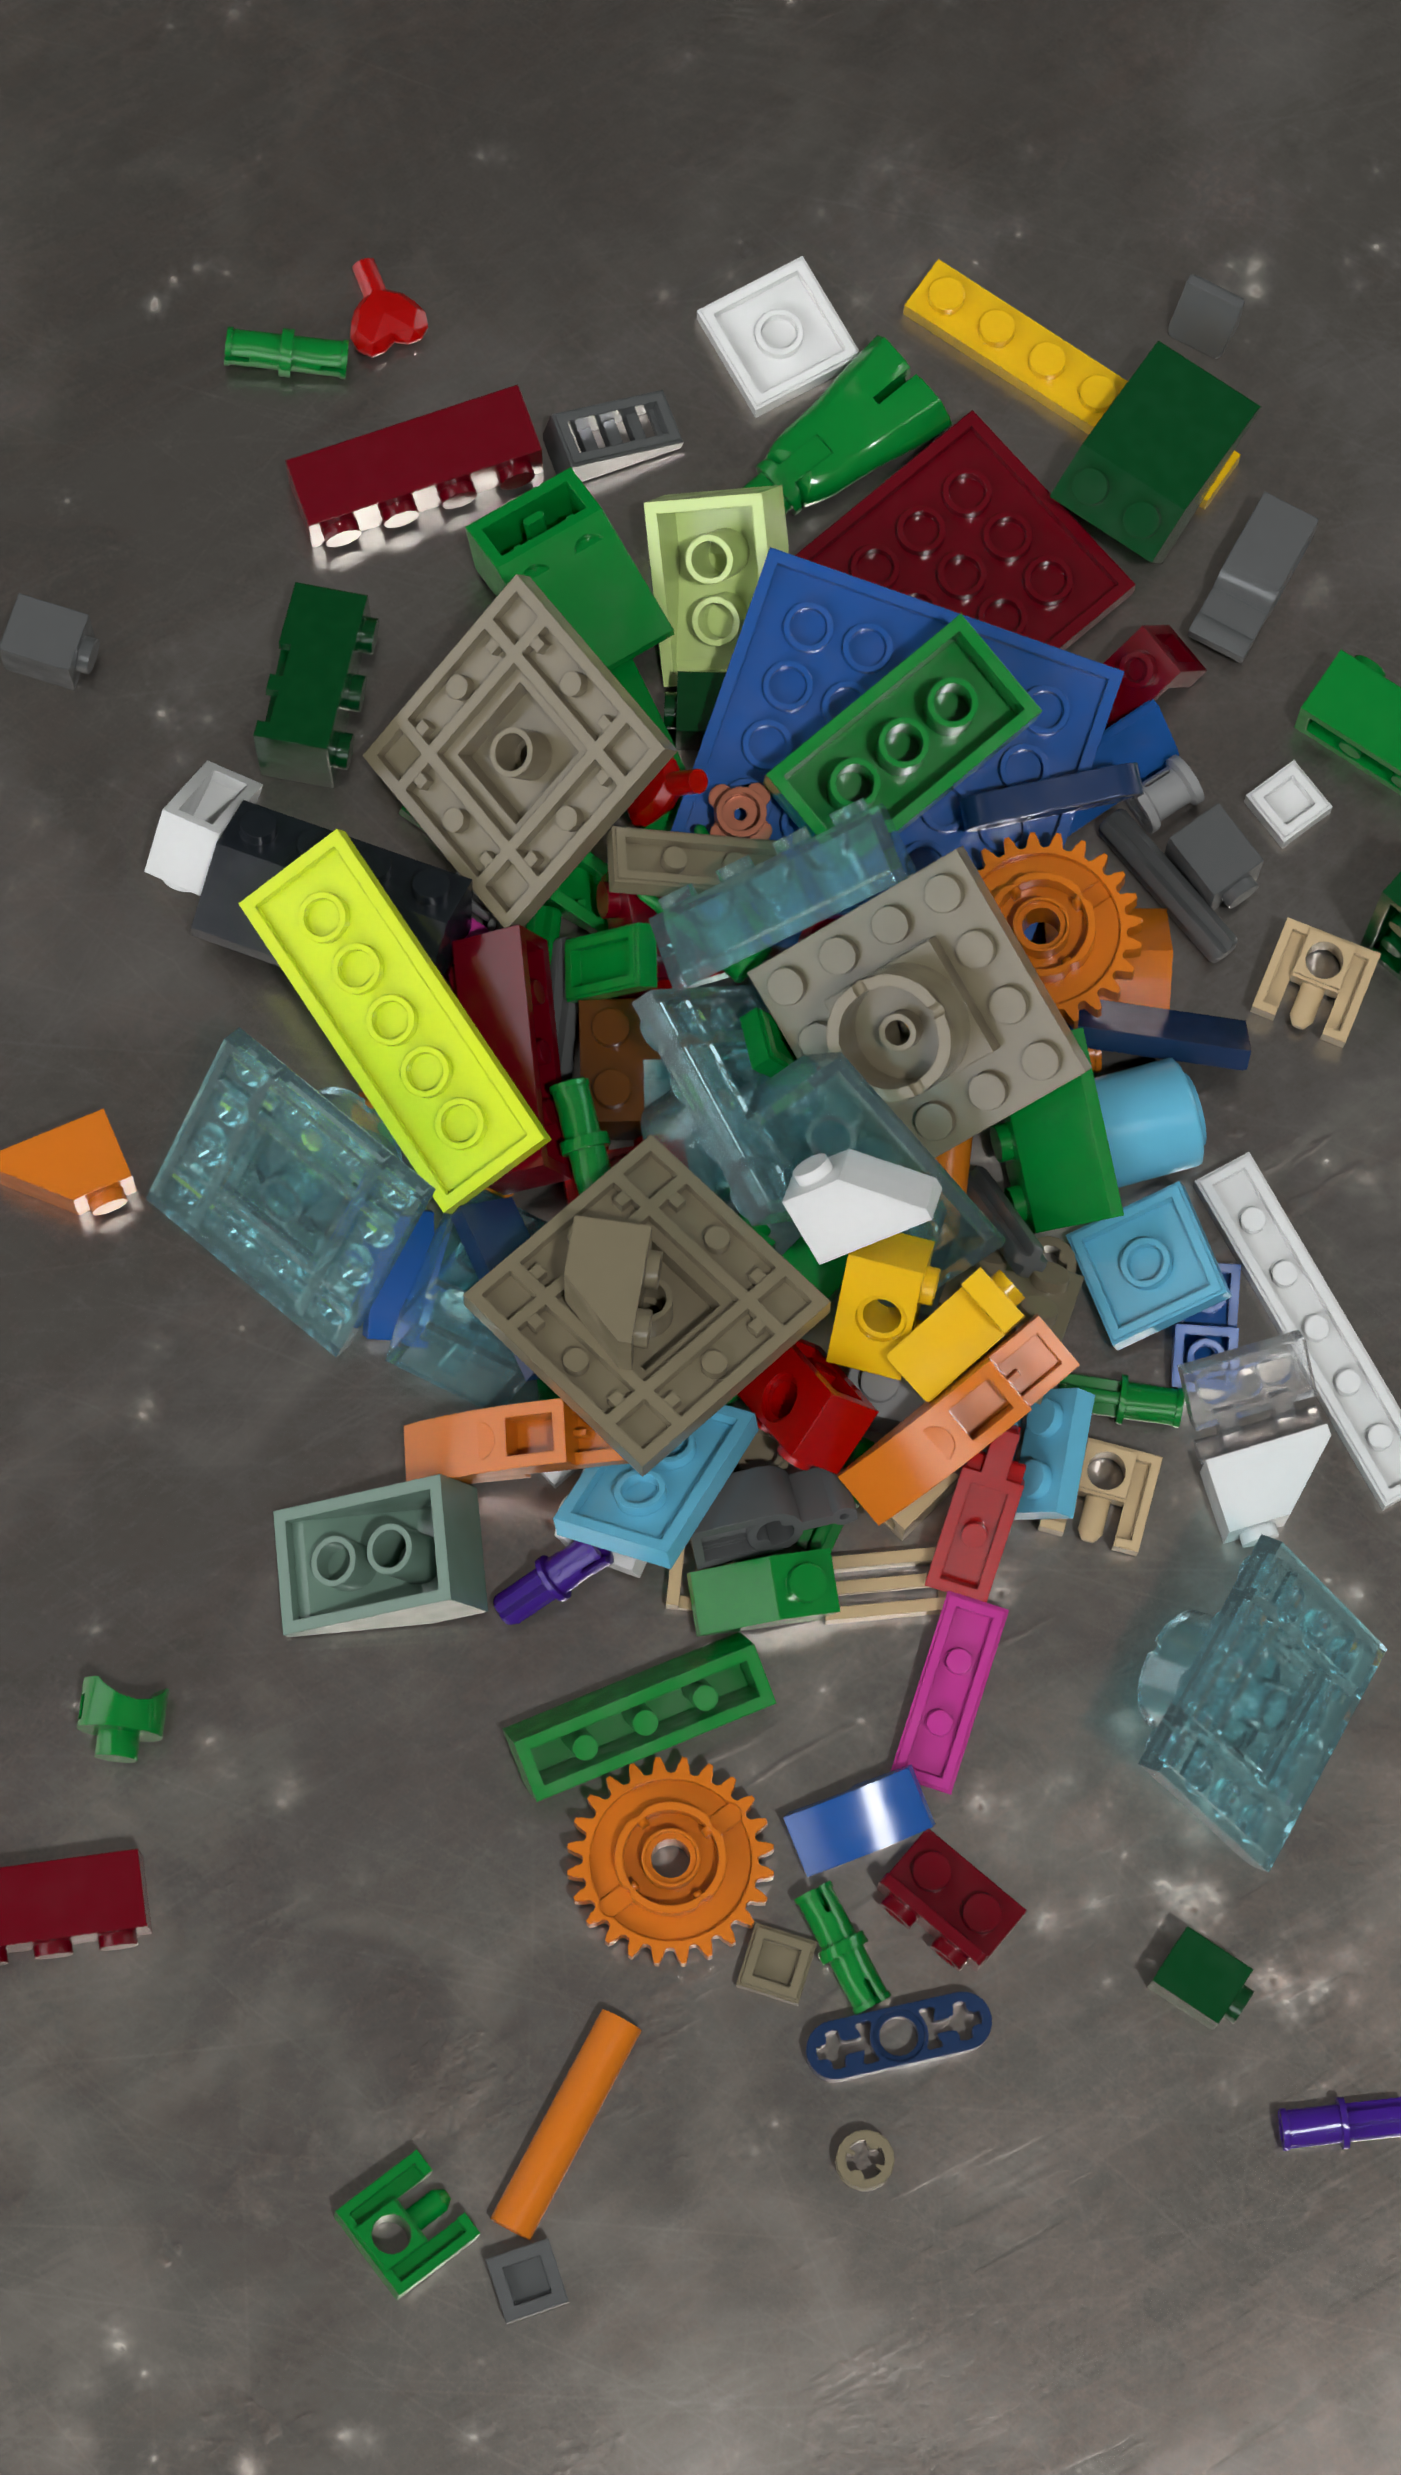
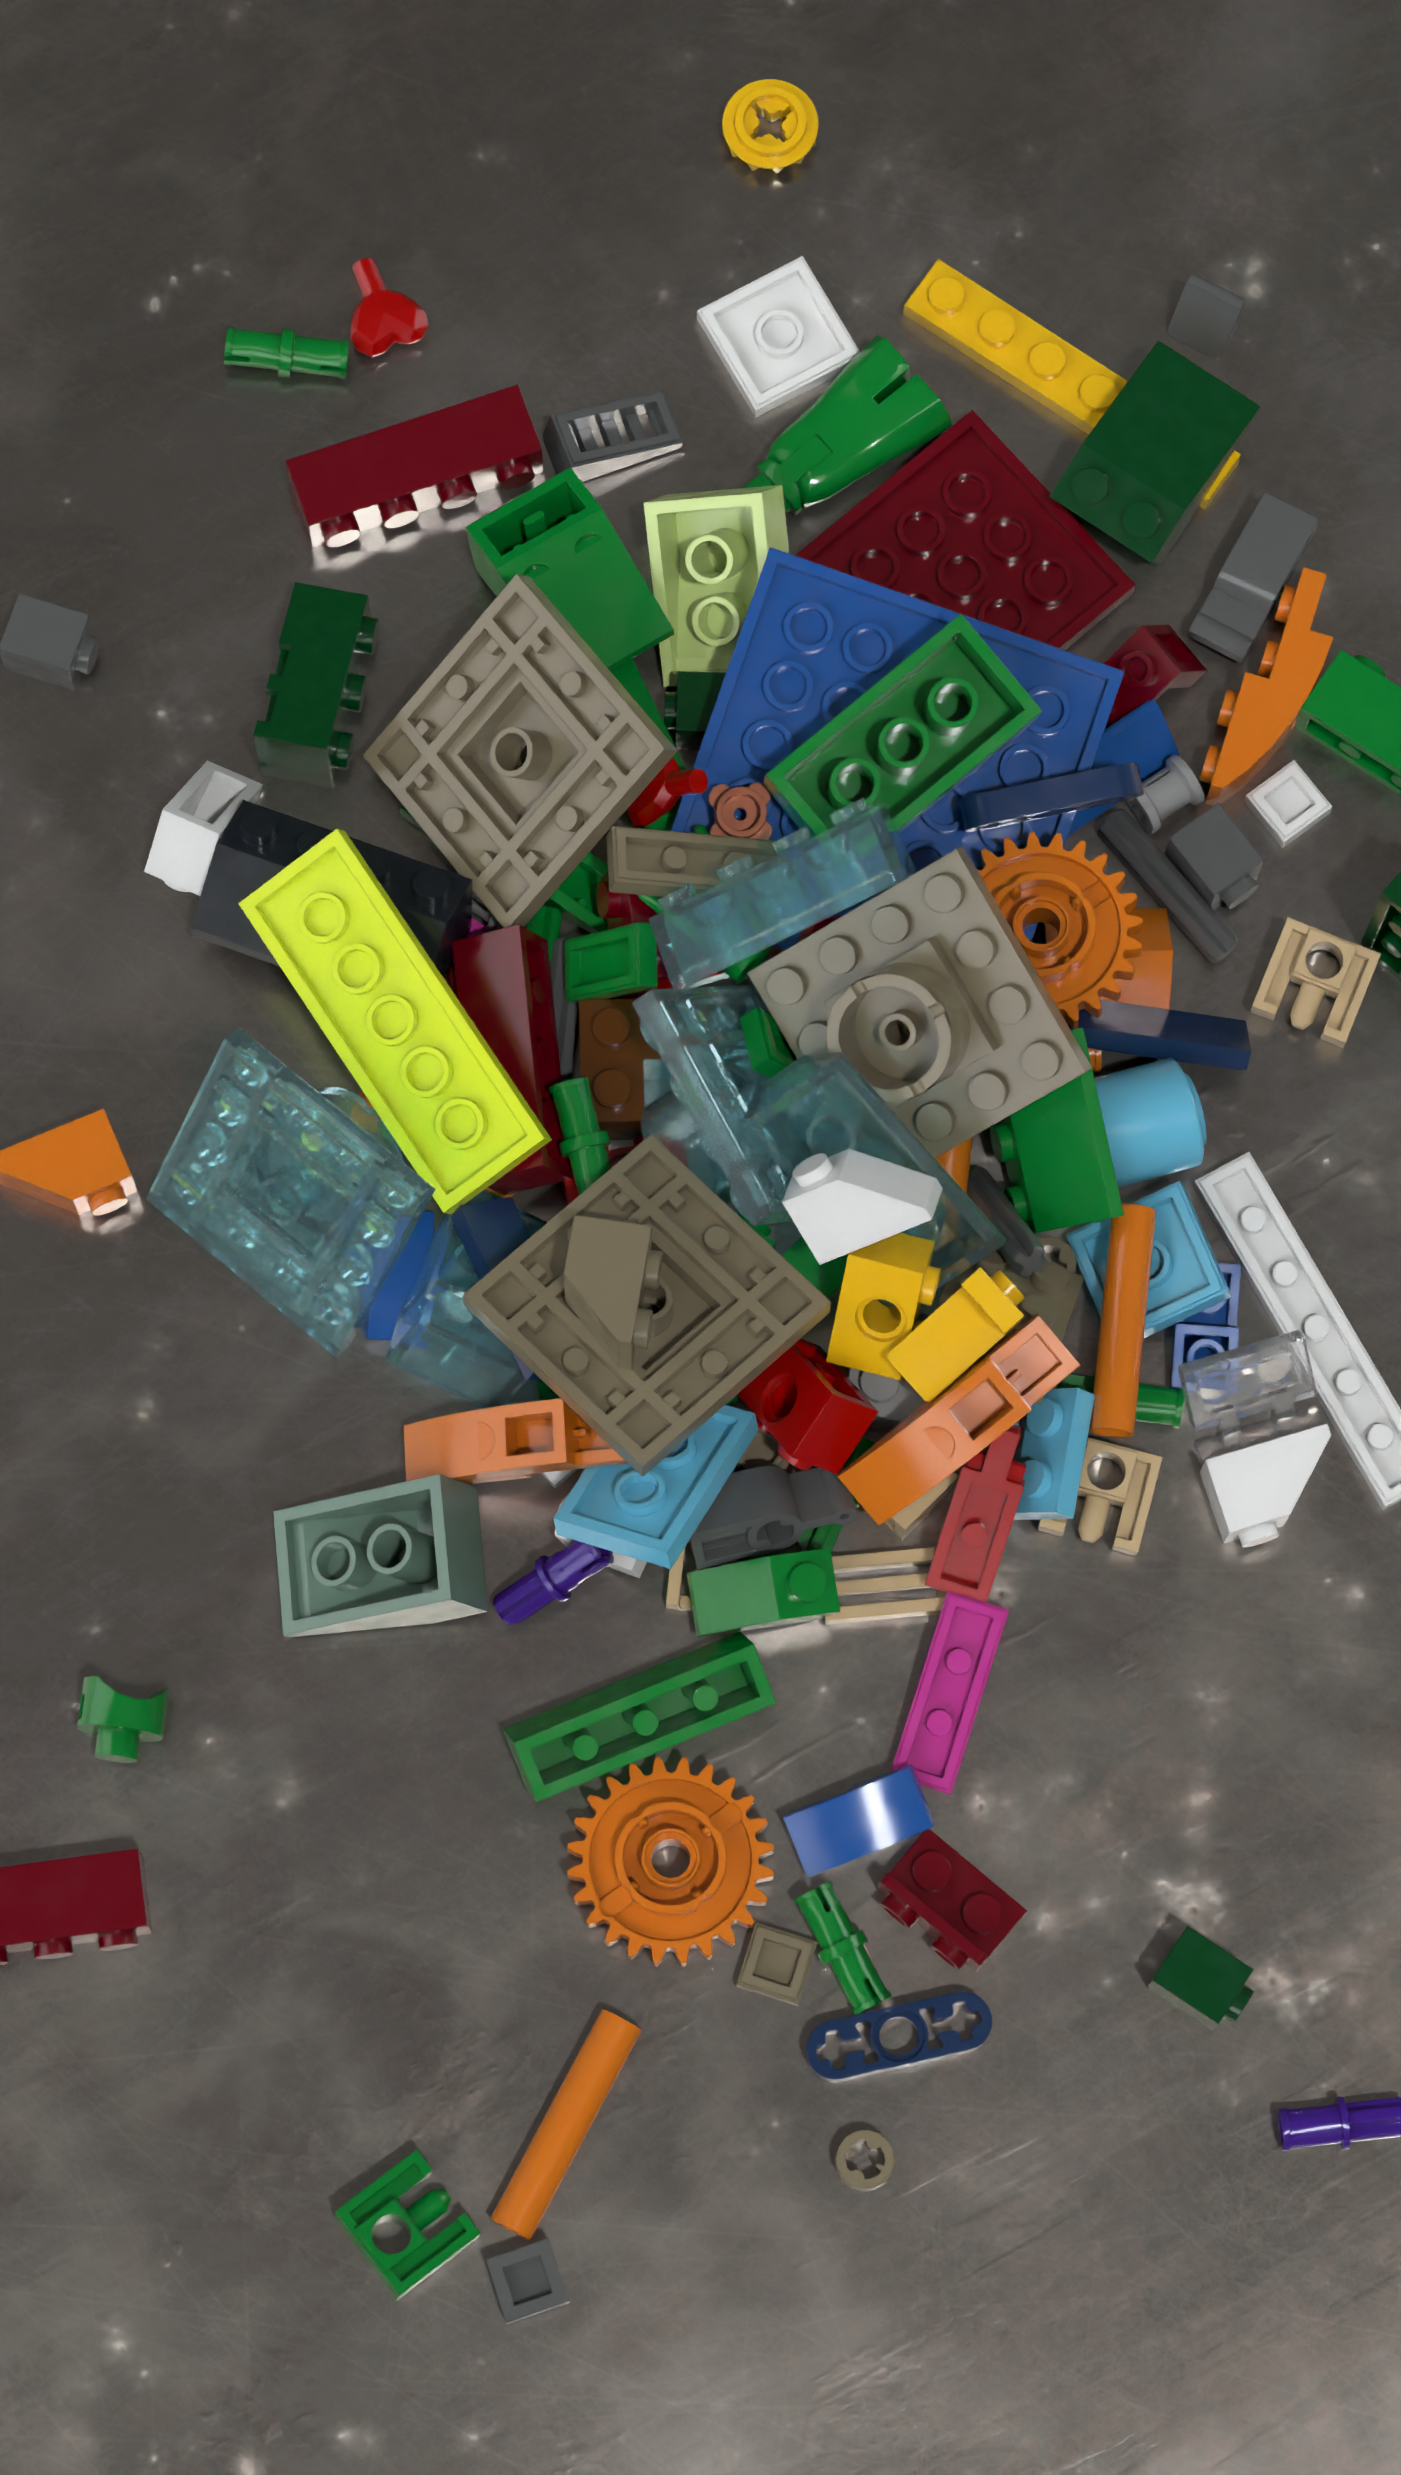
(774, 101): none -> yellow gear
(1123, 1322): none -> orange piece
(1254, 1700): clear light blue piece -> none
(1269, 702): none -> orange slope

